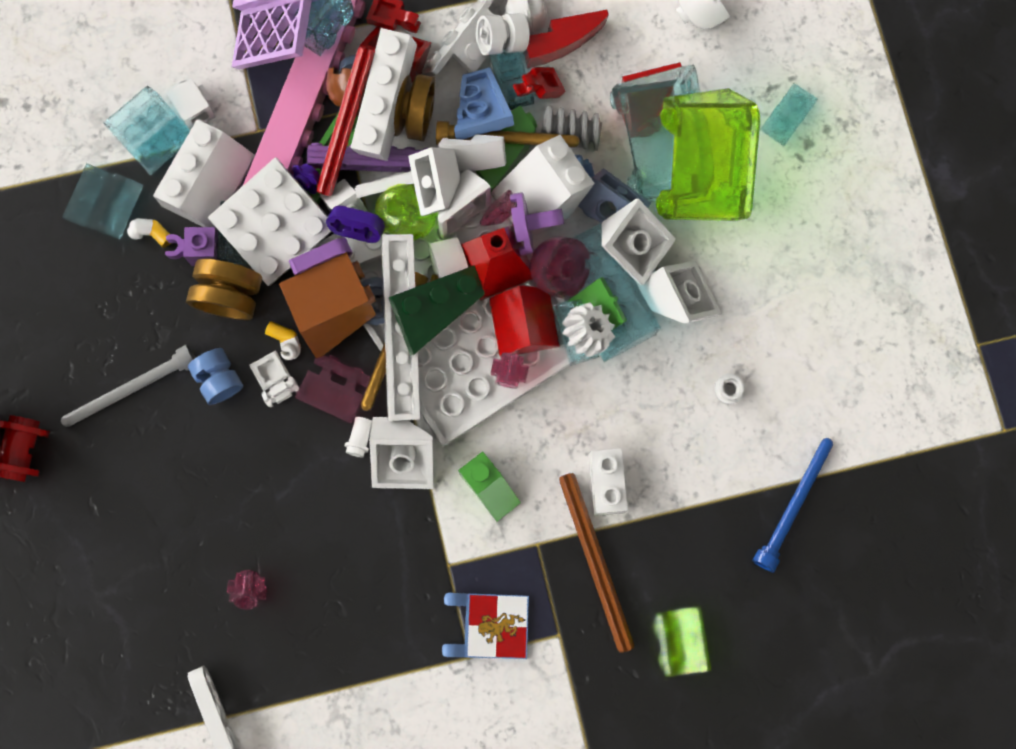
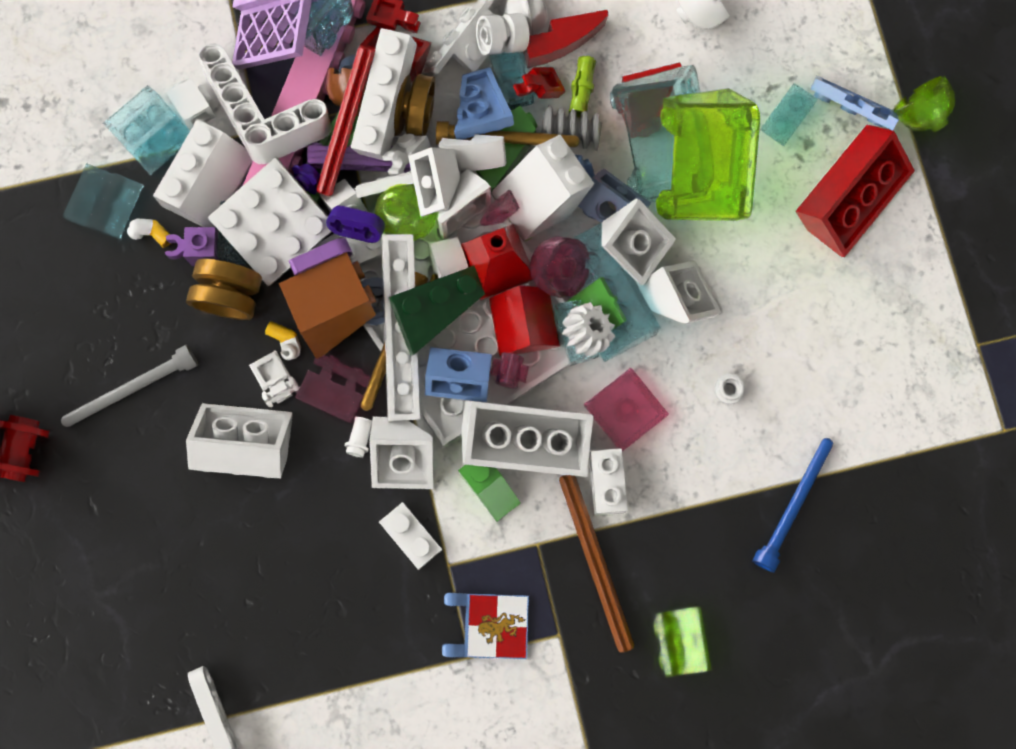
(214, 374): medium blue wheel -> none
(239, 441): none -> white slope
(246, 589): clear pink gear -> none
(262, 137): none -> white beam
(405, 146): none -> white plate
(410, 536): none -> white plate
(458, 374): none -> medium blue brick
(525, 222): medium lavender tile -> none
(526, 438): none -> white slope
(582, 85): none -> lime pin
(626, 409): none -> clear pink plate
(854, 103): none -> medium blue wing
(856, 189): none -> red slope
(927, 106): none -> clear neon green cylinder

